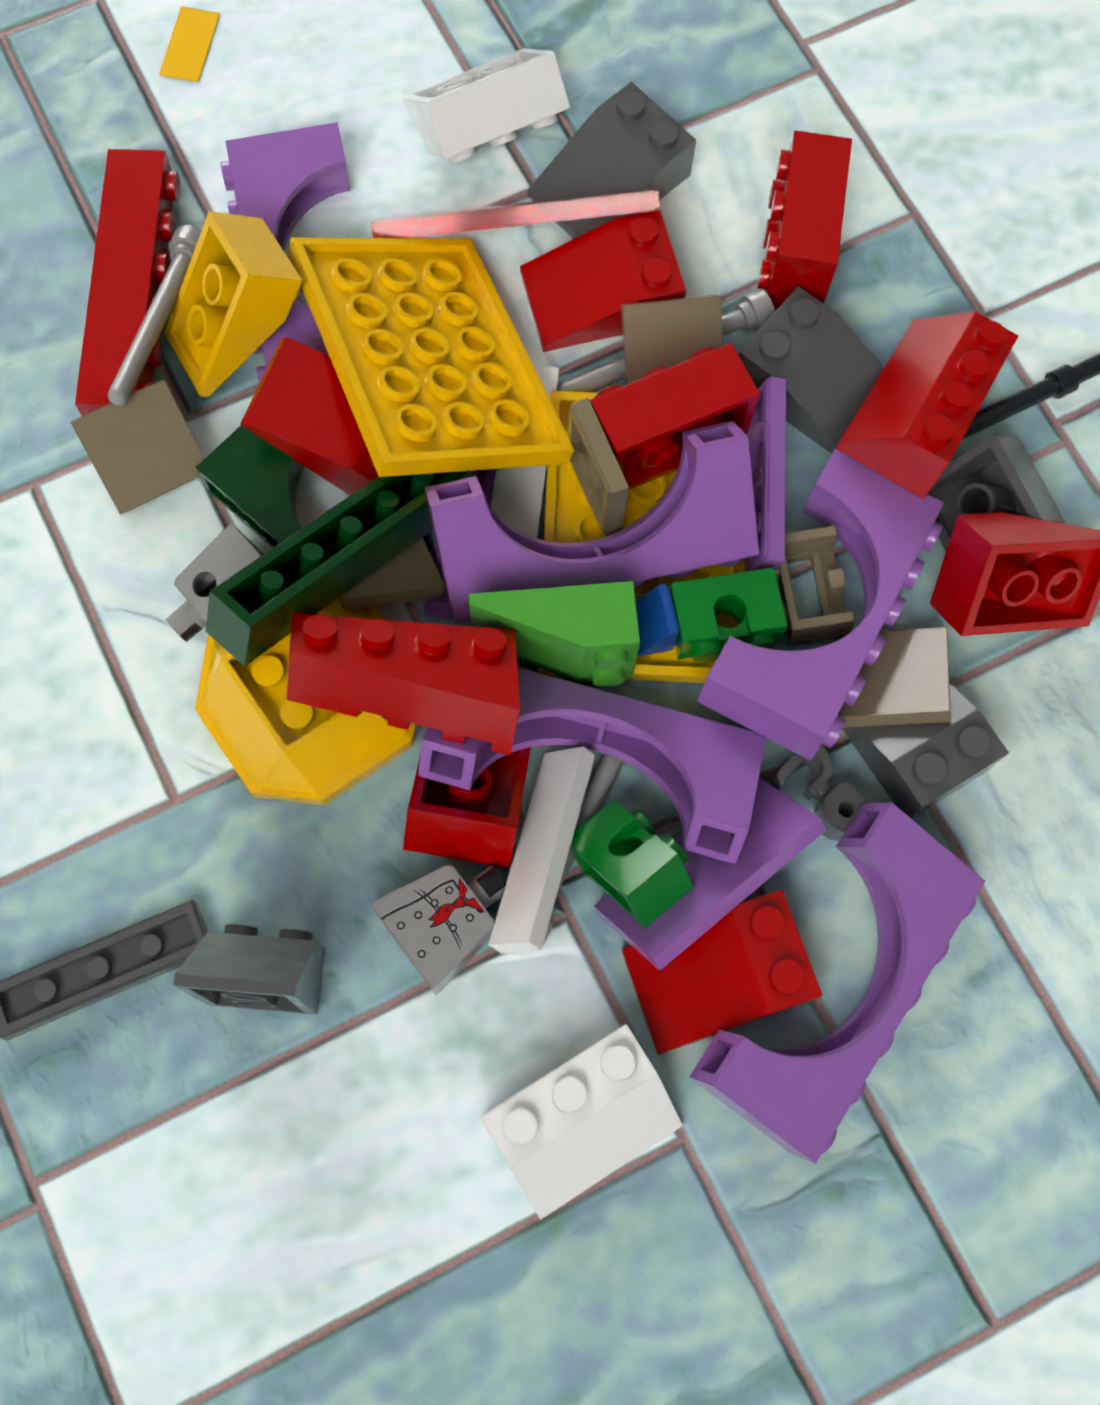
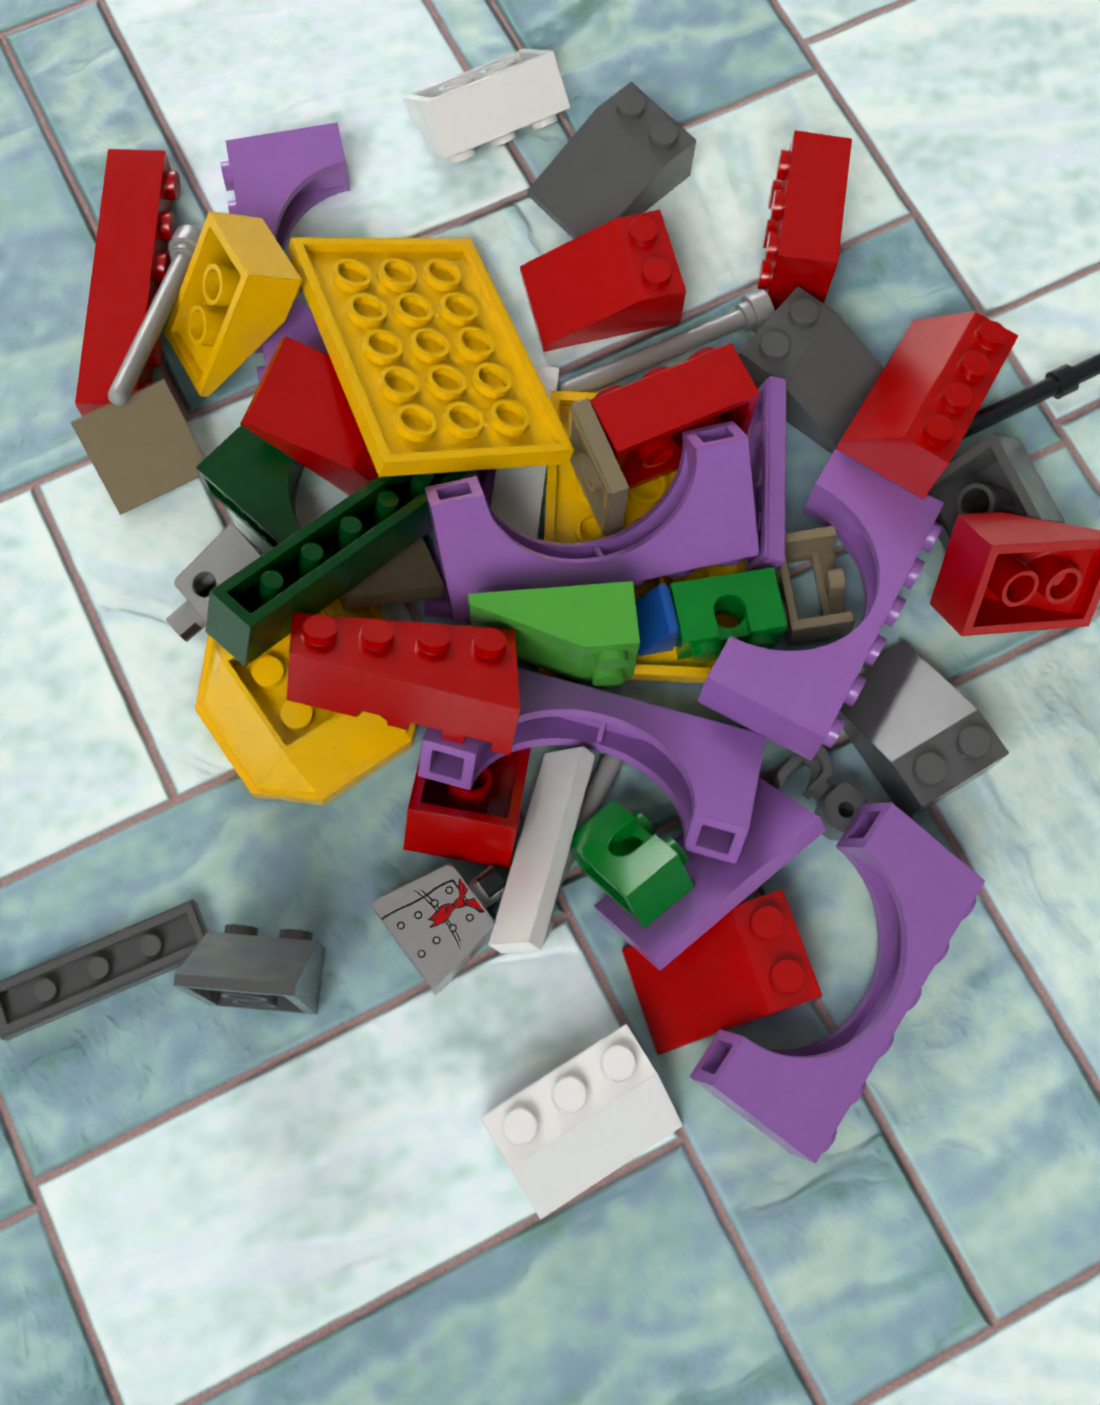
(189, 44): yellow sticker -> none
(517, 214): clear red tile -> none
(668, 332): dark tan tile -> none
(905, 681): tile -> none

